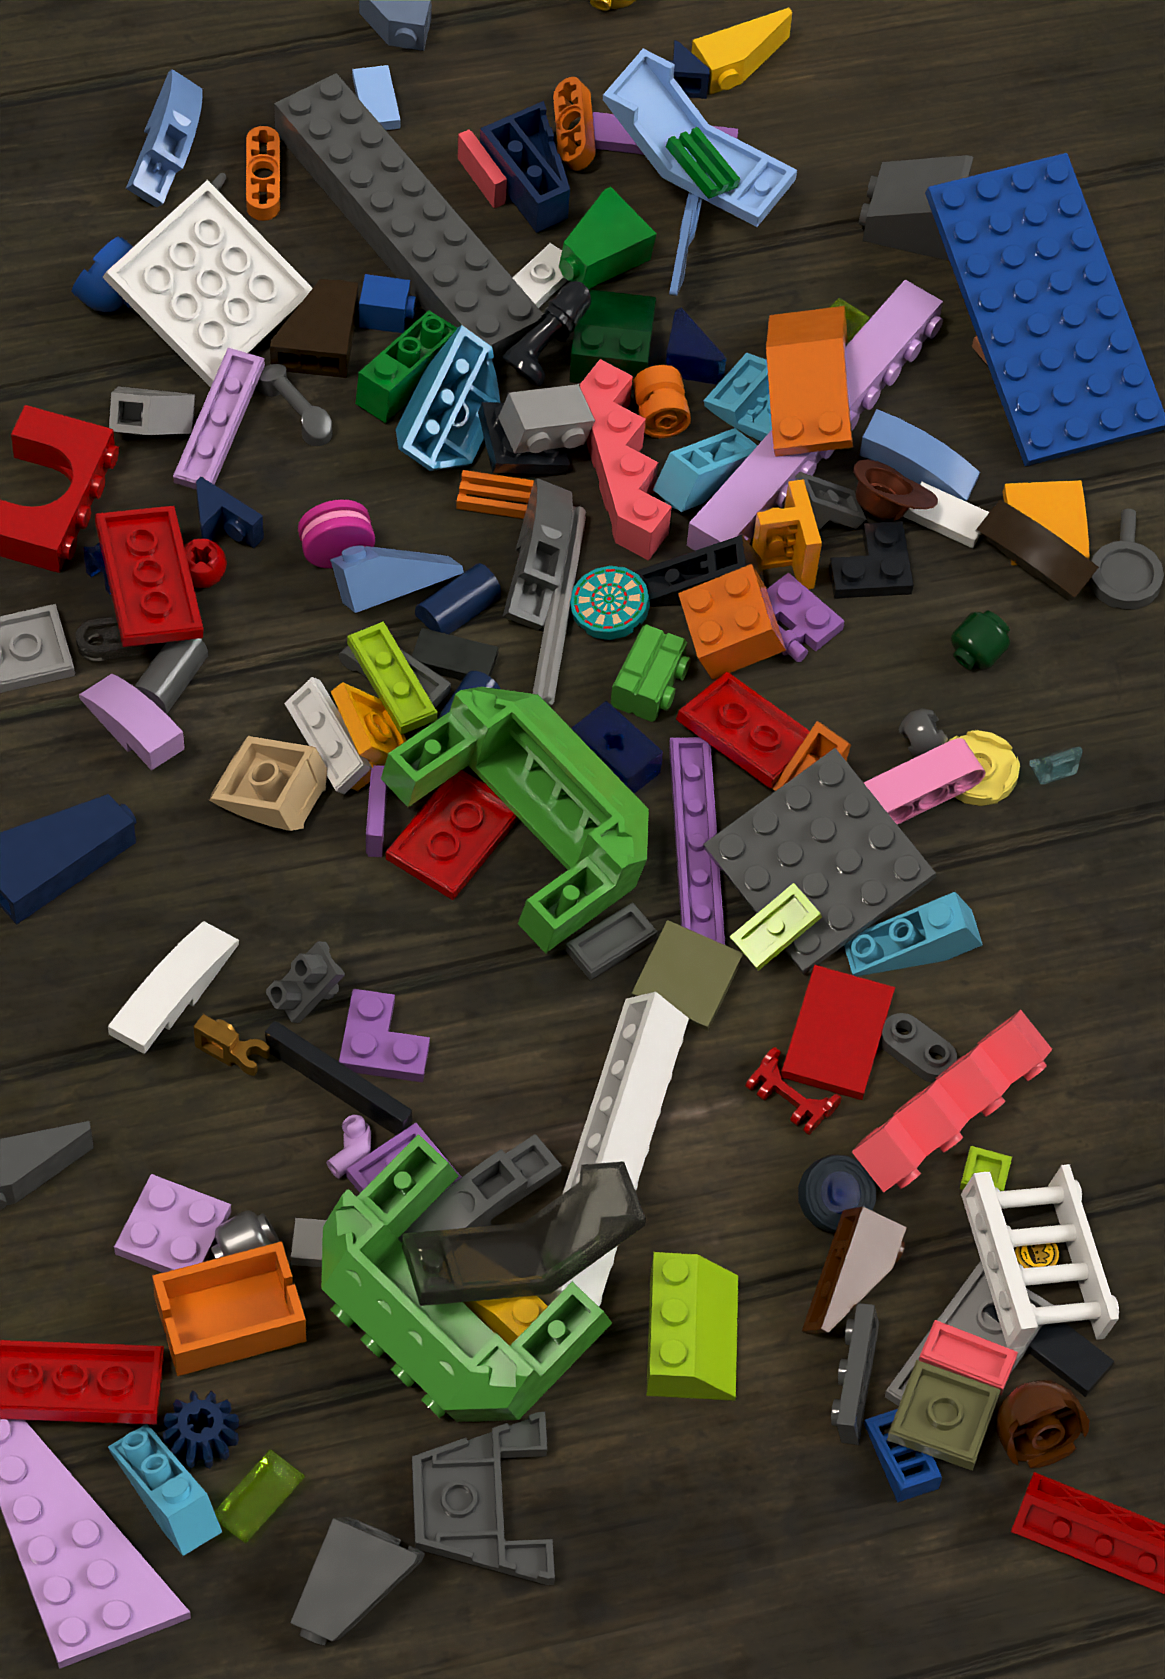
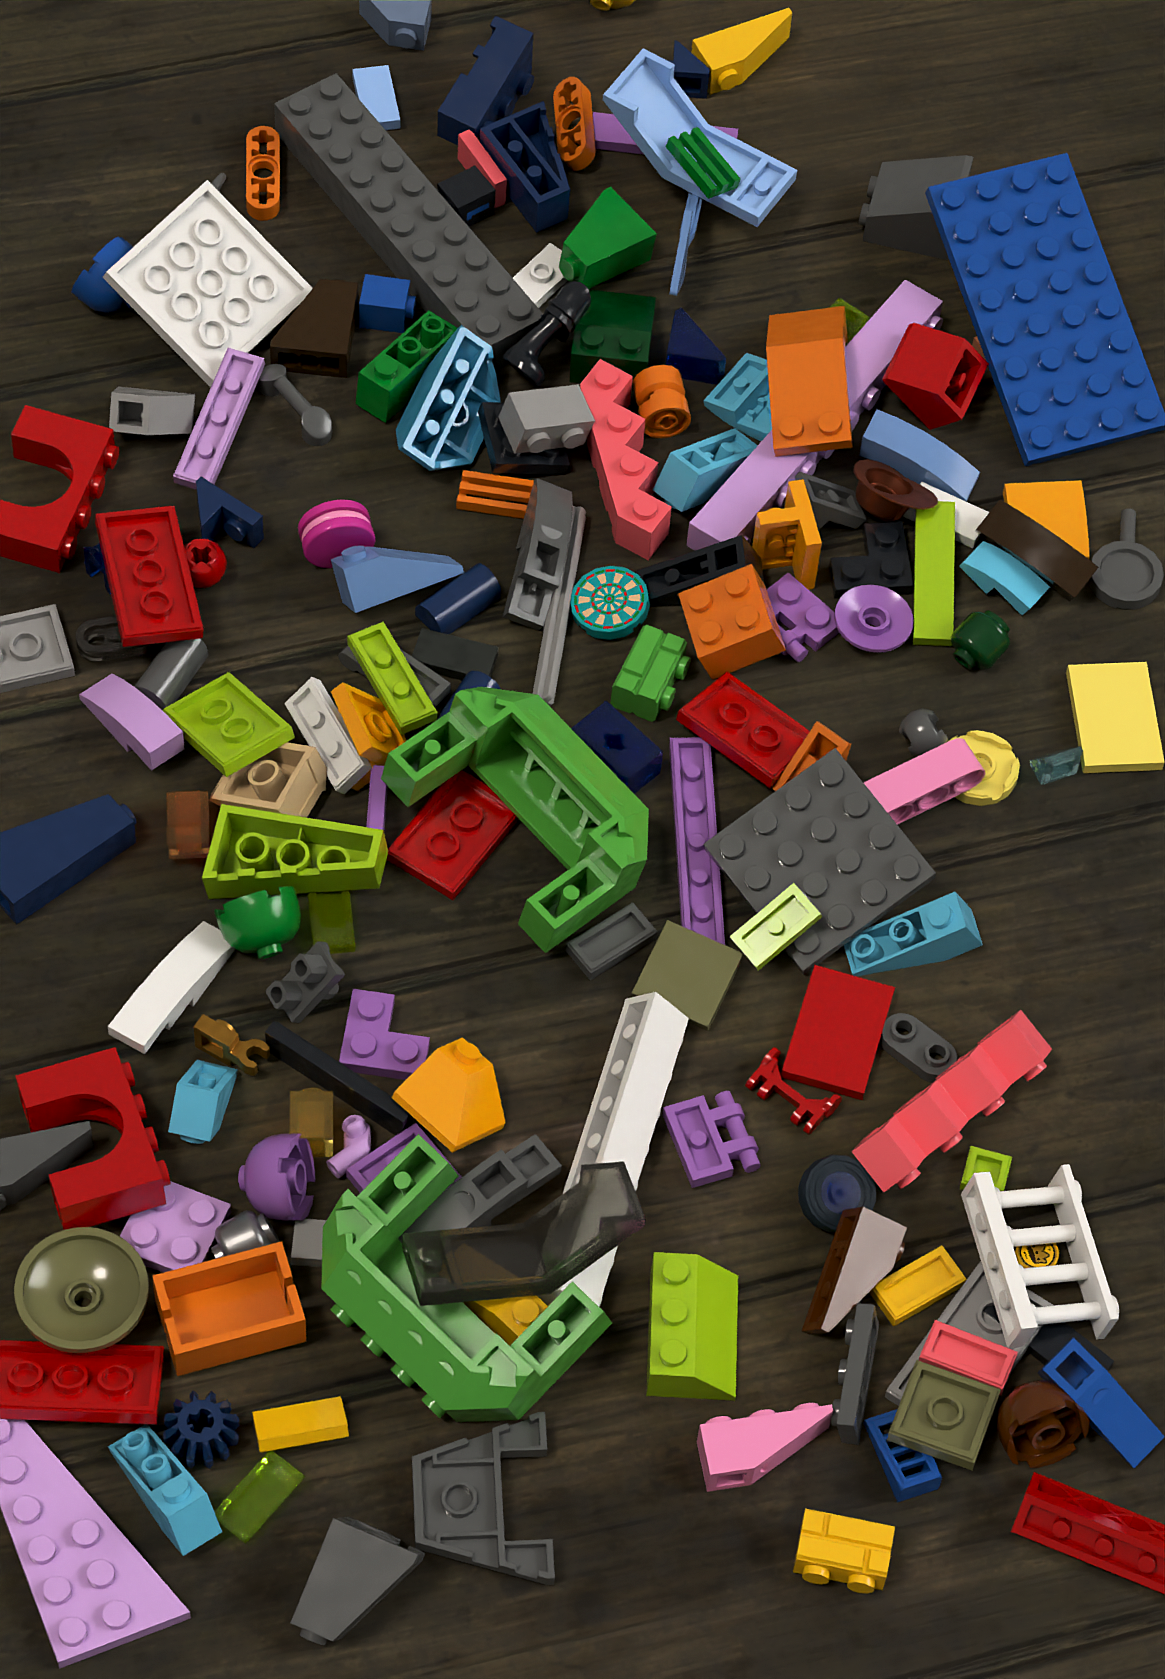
(74, 1267): none -> olive dish
(98, 1090): none -> red arch
(168, 139): medium blue slope -> none
(188, 824): none -> clear orange brick
(201, 1101): none -> medium azure slope
(229, 724): none -> lime tile
(260, 921): none -> green cylinder
(274, 850): none -> lime wedge
(278, 1177): none -> medium lavender cylinder
(300, 1424): none -> yellow tile
(314, 1119): none -> clear yellow brick
(332, 920): none -> clear neon green tile
(454, 1095): none -> light orange slope
(469, 195): none -> black brick
(492, 84): none -> dark blue wedge
(699, 1142): none -> medium lavender plate
(749, 1447): none -> bright pink slope
(843, 1551): none -> yellow brick
(876, 607): none -> medium lavender dish
(917, 1285): none -> yellow tile
(934, 575): none -> lime tile
(935, 374): none -> red slope
(997, 569): none -> medium azure slope
(1104, 1401): none -> blue slope
(1115, 717): none -> light yellow tile

